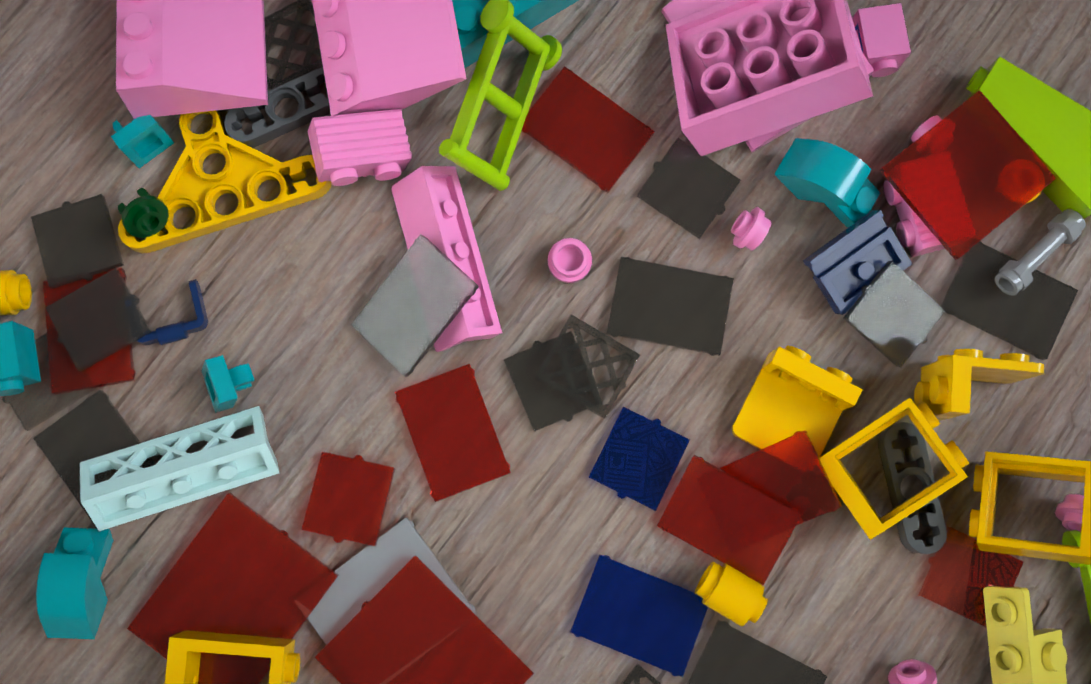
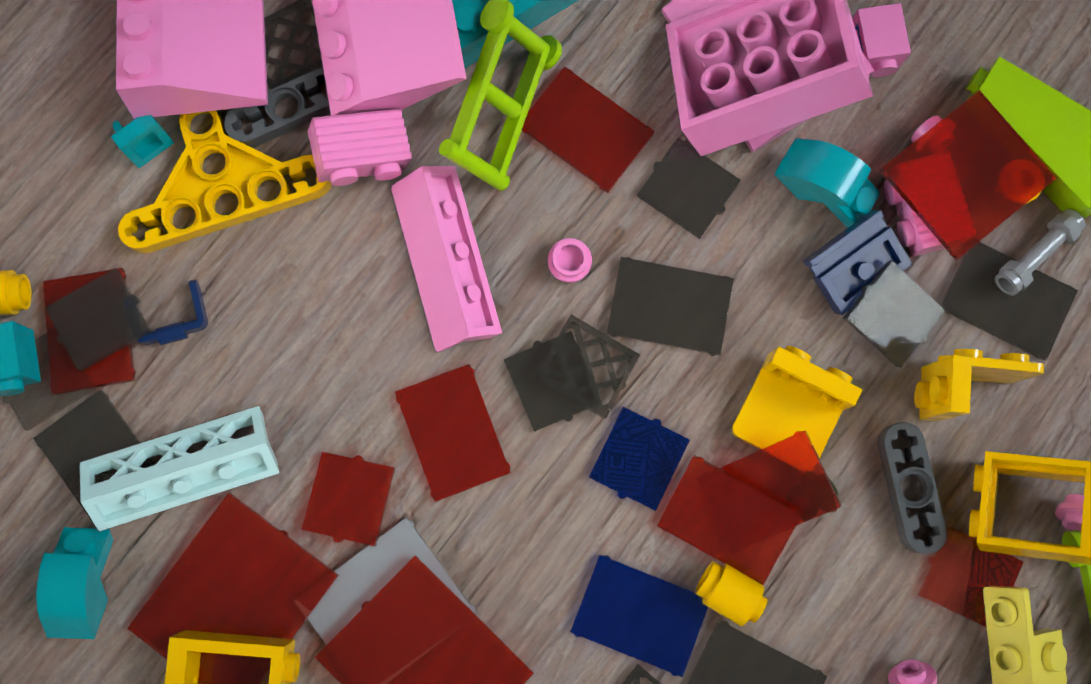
(77, 241): clear smoke piece -> none
(144, 215): dark green plate -> none
(224, 383): teal tile -> none
(414, 305): clear smoke piece -> none
(750, 229): bright pink plate -> none
(854, 498): yellow window -> none

